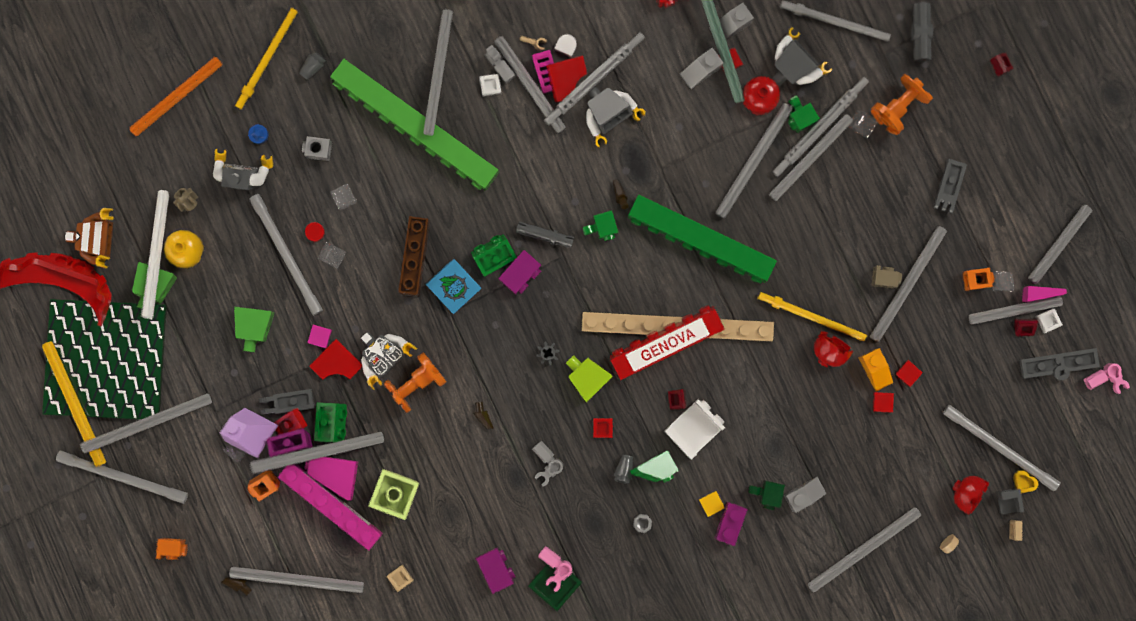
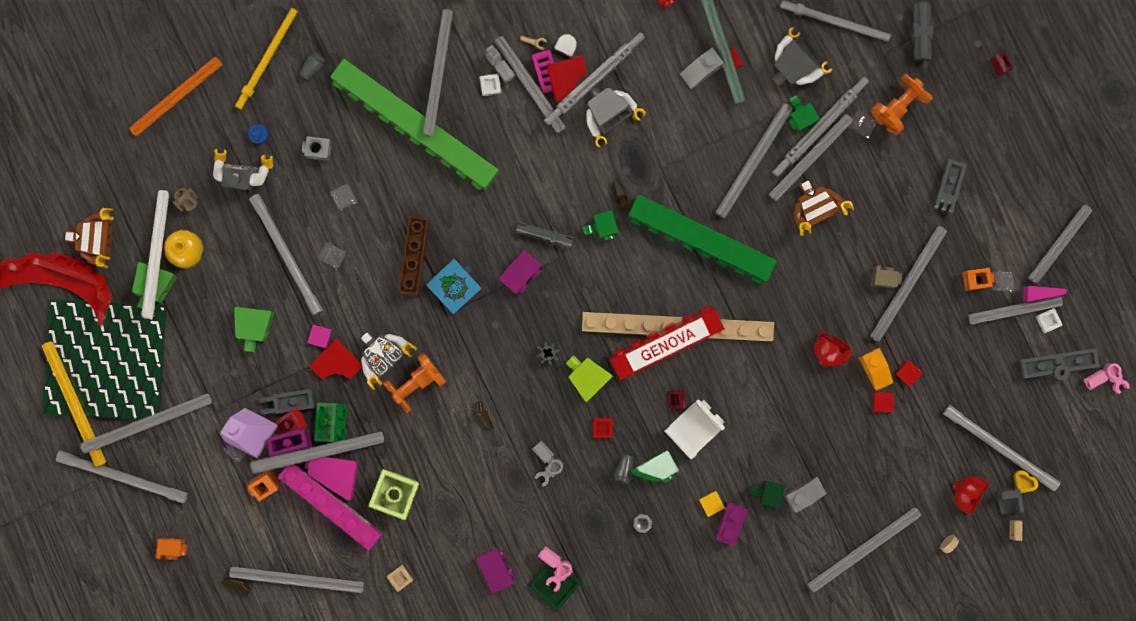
(314, 232): red tile -> none
(493, 254): green bracket -> none
(735, 20): light grey slope -> none
(761, 95): red cylinder -> none
(777, 302): yellow bar -> none
(817, 206): none -> torso
(1025, 327): dark red slope -> none

